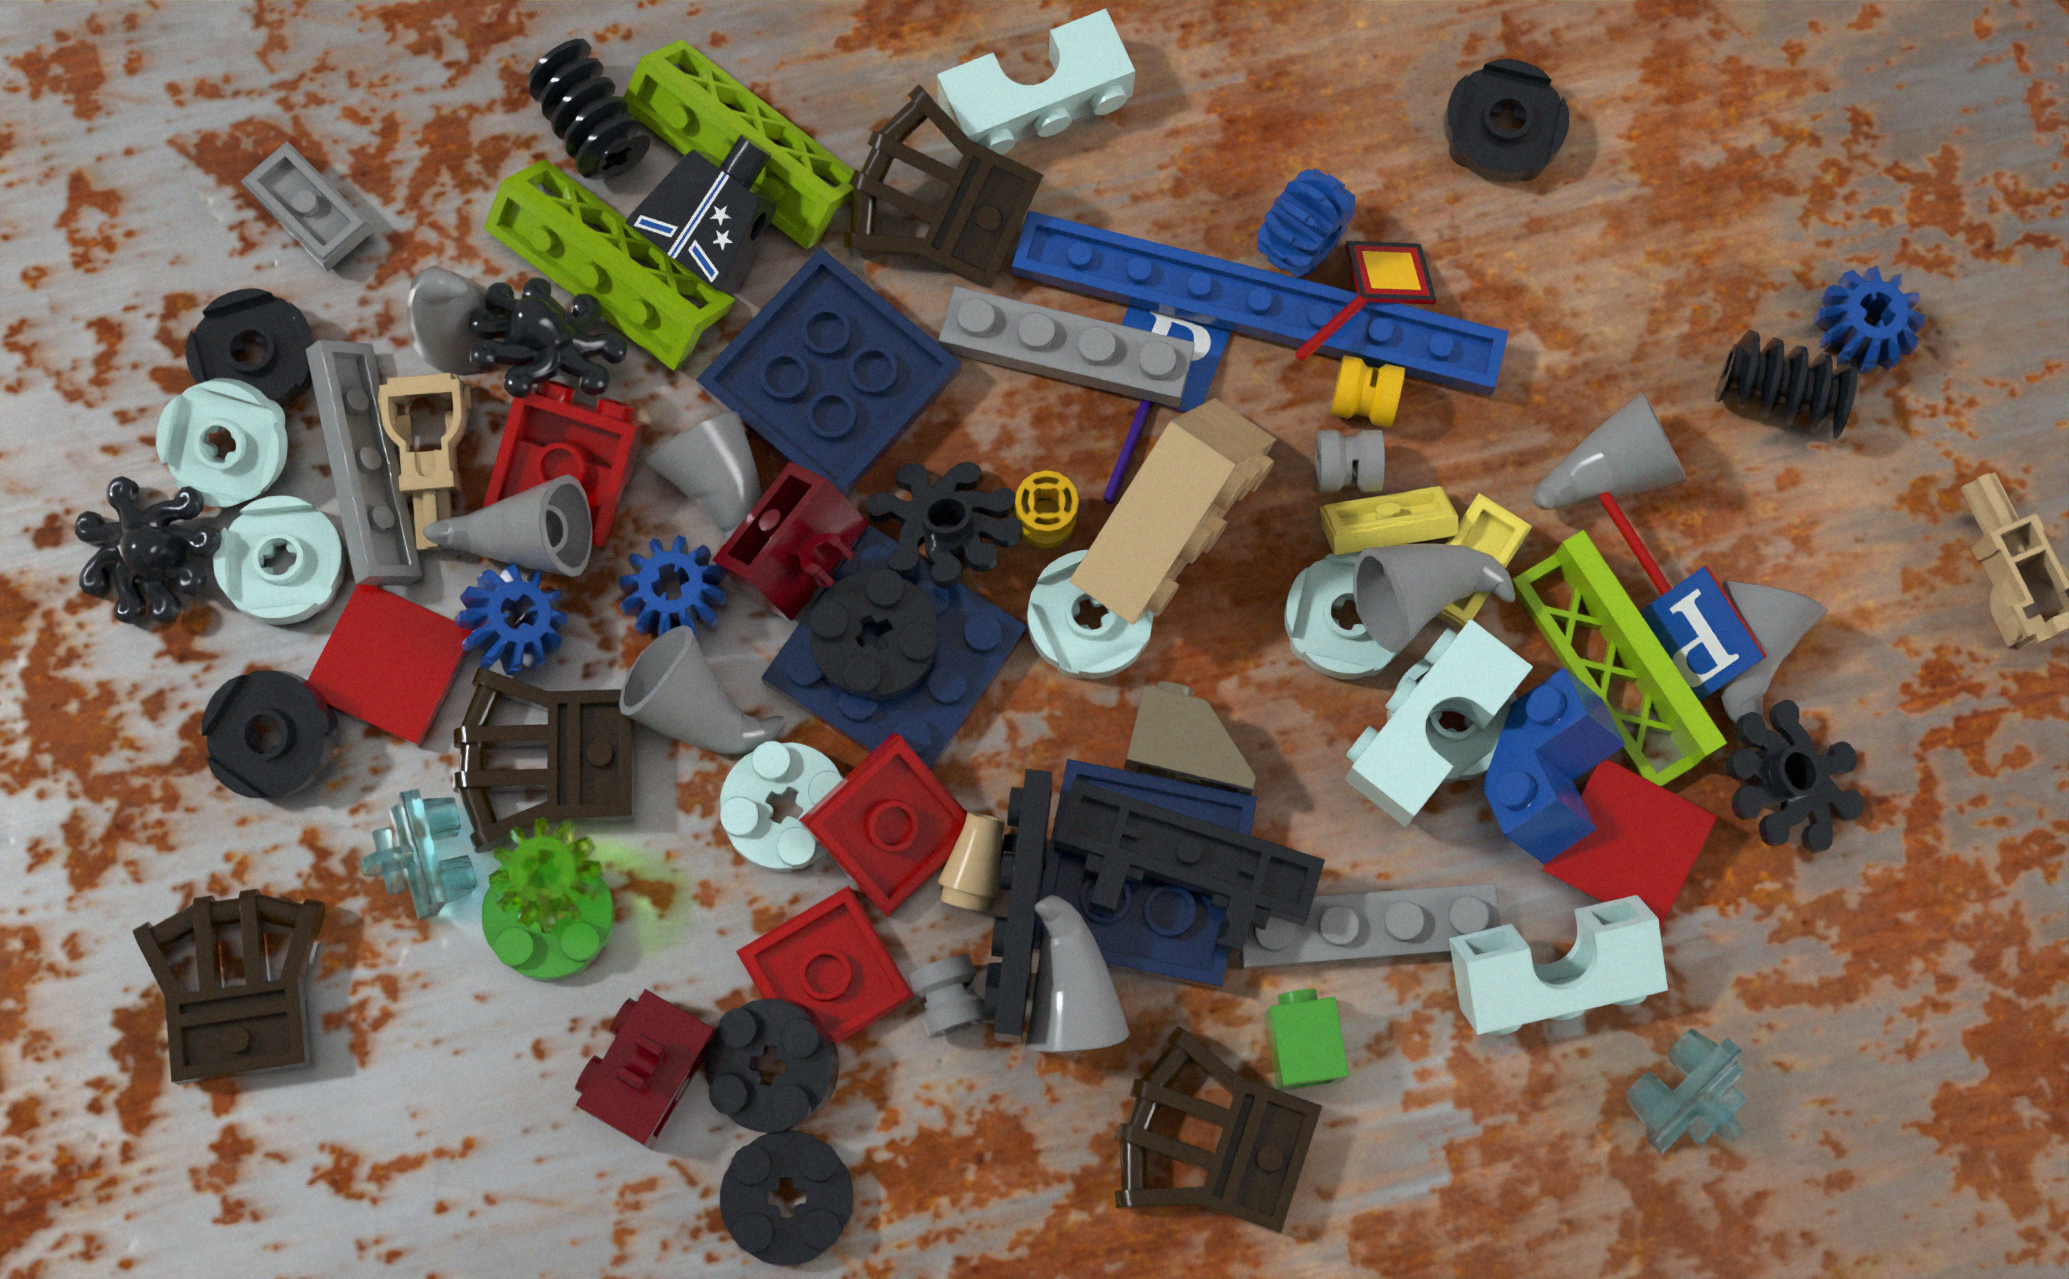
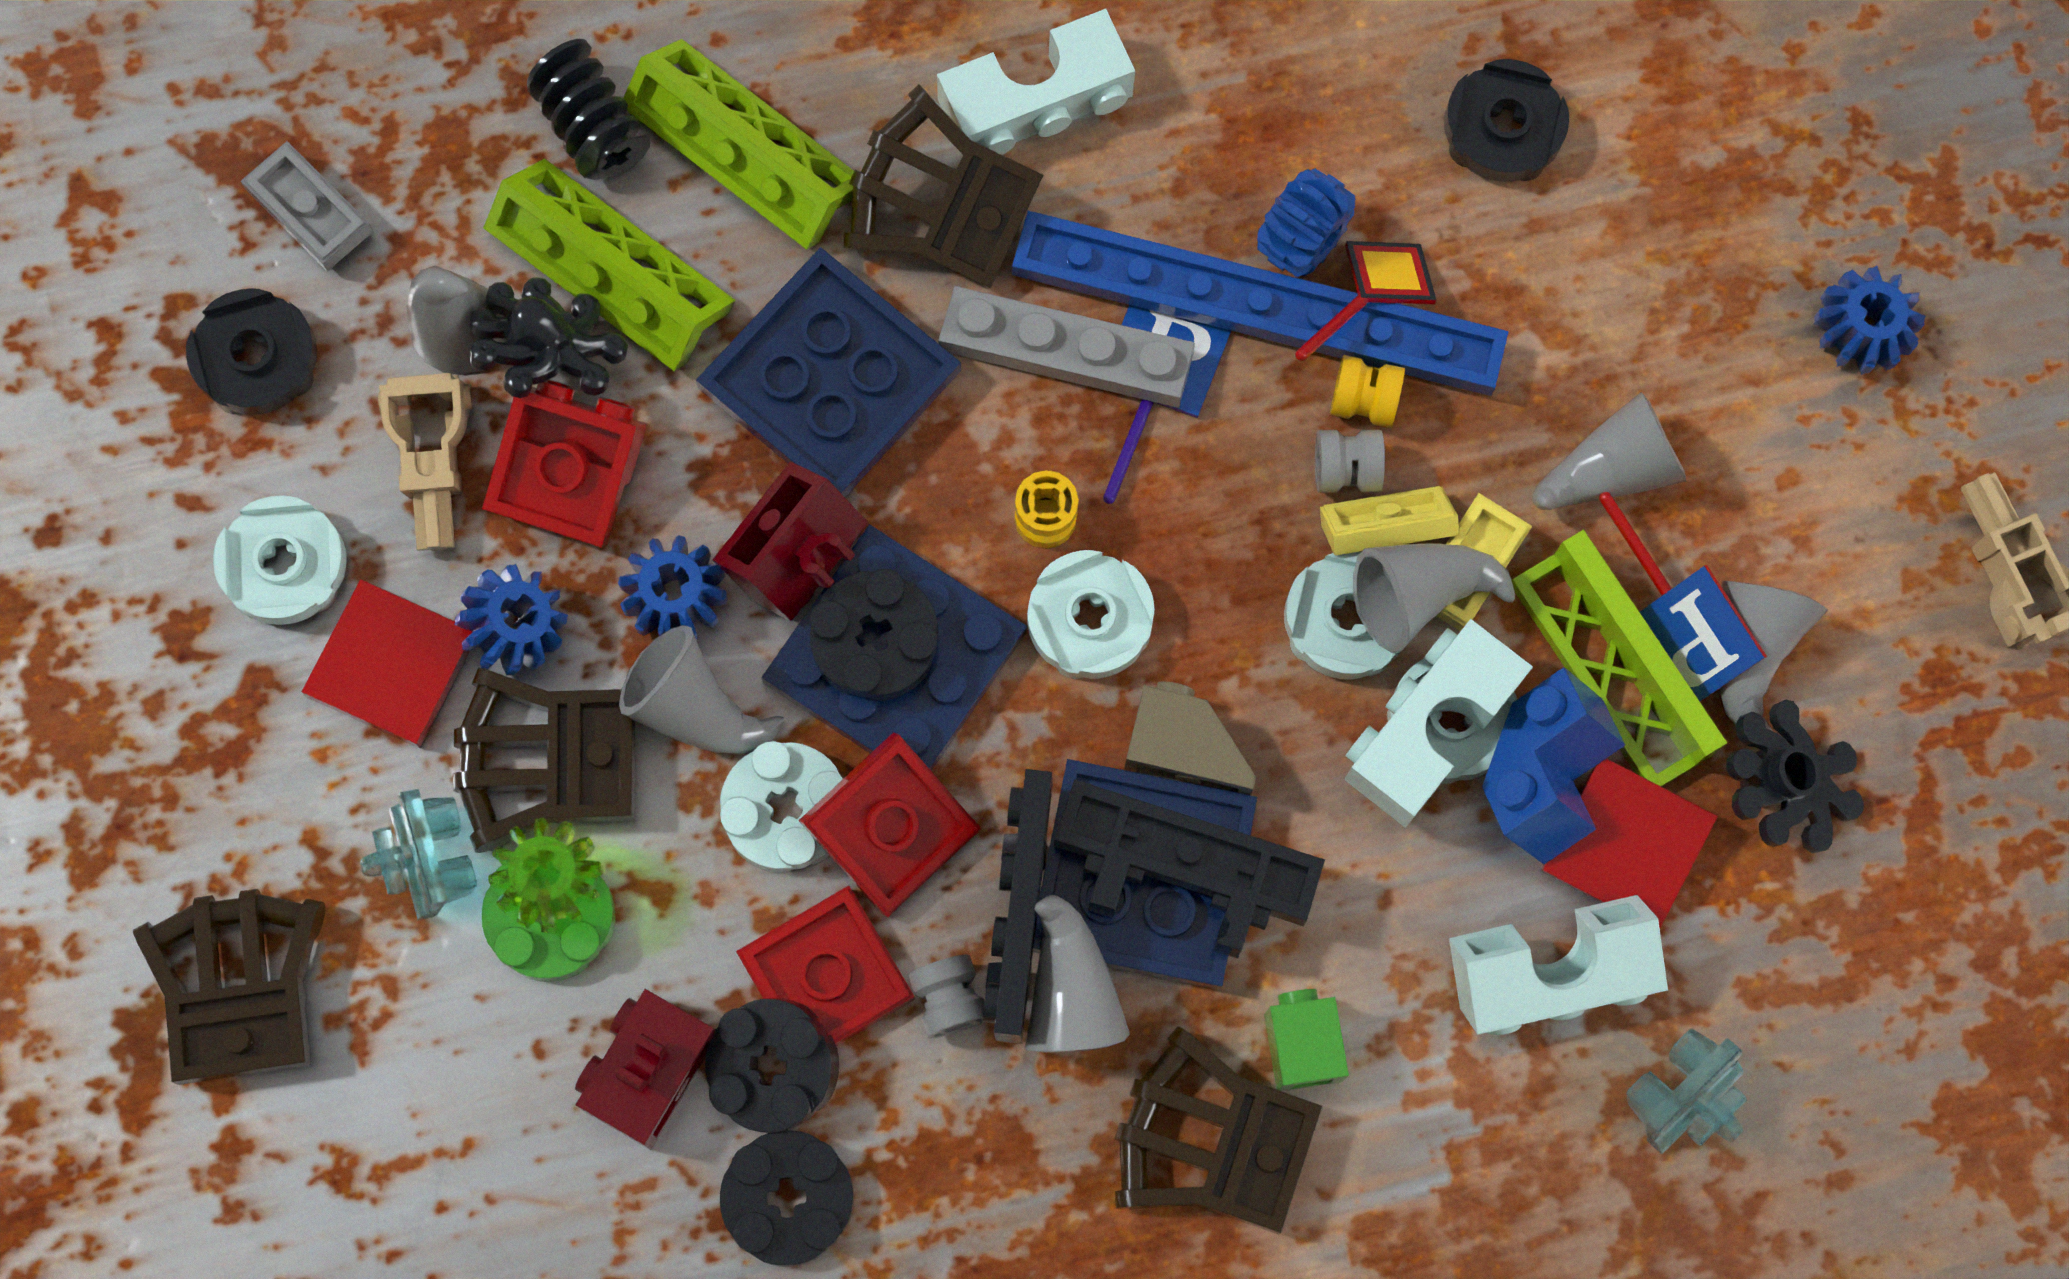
(146, 551): black animal -> none
(233, 742): black plate -> none
(254, 425): light aqua plate -> none
(363, 464): light grey plate -> none
(535, 529): light grey hat -> none
(710, 213): black torso -> none
(713, 468): light grey hat -> none
(947, 522): black animal -> none
(974, 865): tan cone -> none
(1174, 509): tan brick -> none
(1374, 927): light grey plate -> none
(1789, 382): black piece -> none

